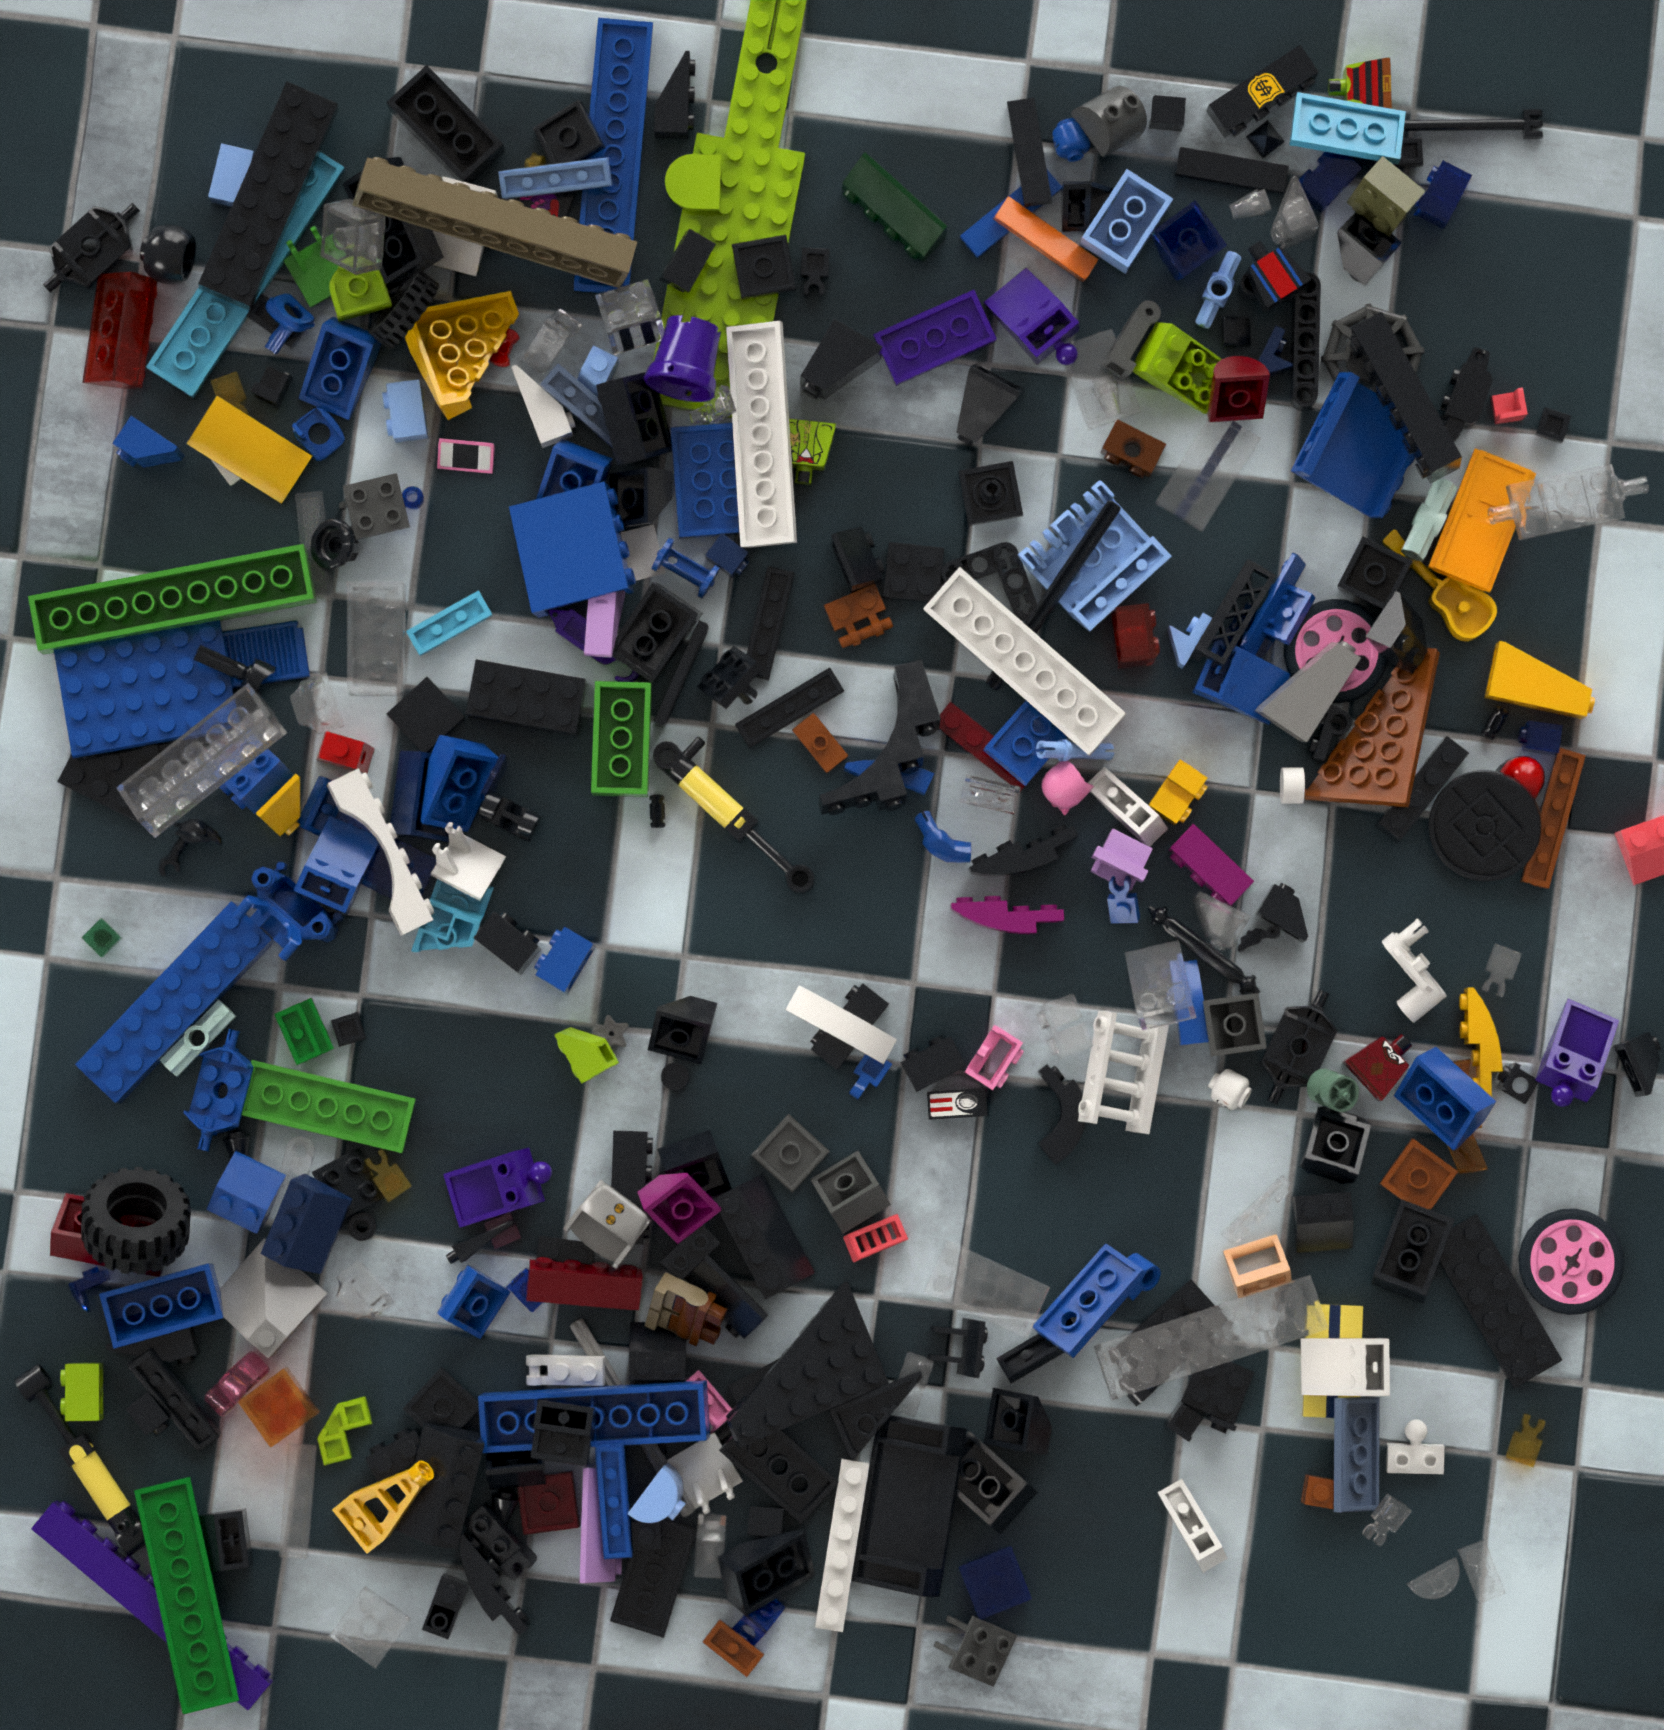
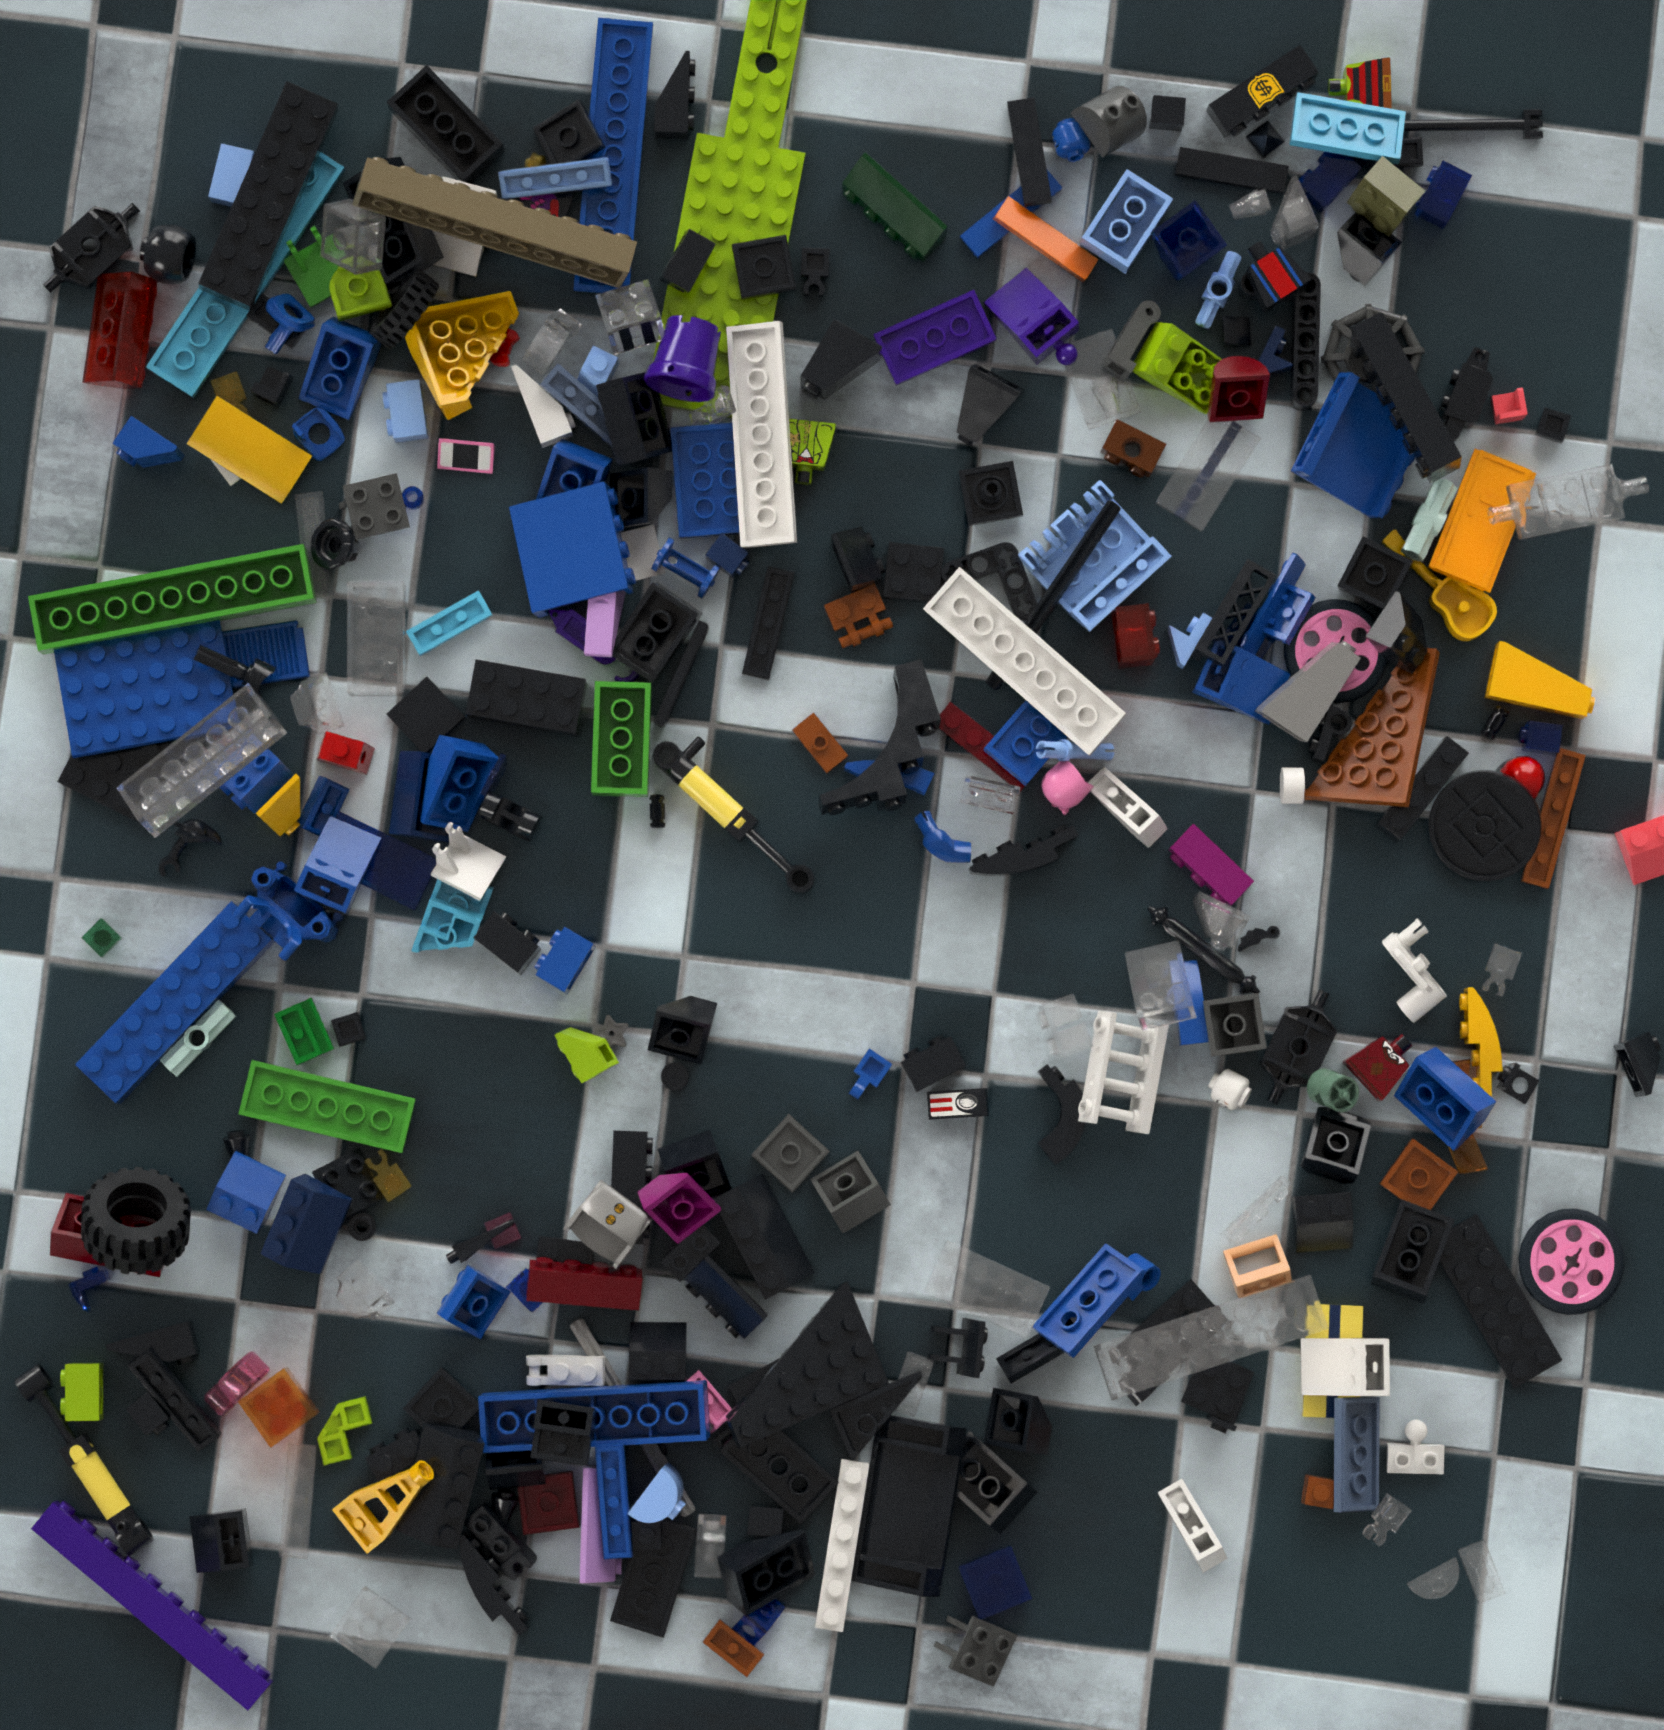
(162, 1305): blue slope -> none
(186, 1595): green plate -> none
(207, 1109): blue plate -> none
(268, 1301): light grey slope -> none
(293, 1162): clear plate -> none
(355, 799): white arch -> none
(446, 1606): black slope -> none
(496, 1186): dark purple slope -> none
(685, 1311): hips -> none
(695, 182): lime tile -> none
(706, 1472): white plate -> none
(731, 678): black plate -> none
(789, 708): black tile -> none
(841, 1024): white slope -> none
(852, 1244): coral slope -> none
(861, 1003): black brick -> none
(984, 1052): bright pink window -> none
(994, 914): magenta slope -> none
(1081, 203): black slope -> none
(1121, 858): lavender plate -> none
(1122, 904): blue plate -> none
(1177, 792): yellow brick -> none
(1183, 1421): black panel -> none
(1284, 911): black slope -> none
(1524, 1445): clear yellow plate -> none
(1577, 1053): dark purple slope -> none

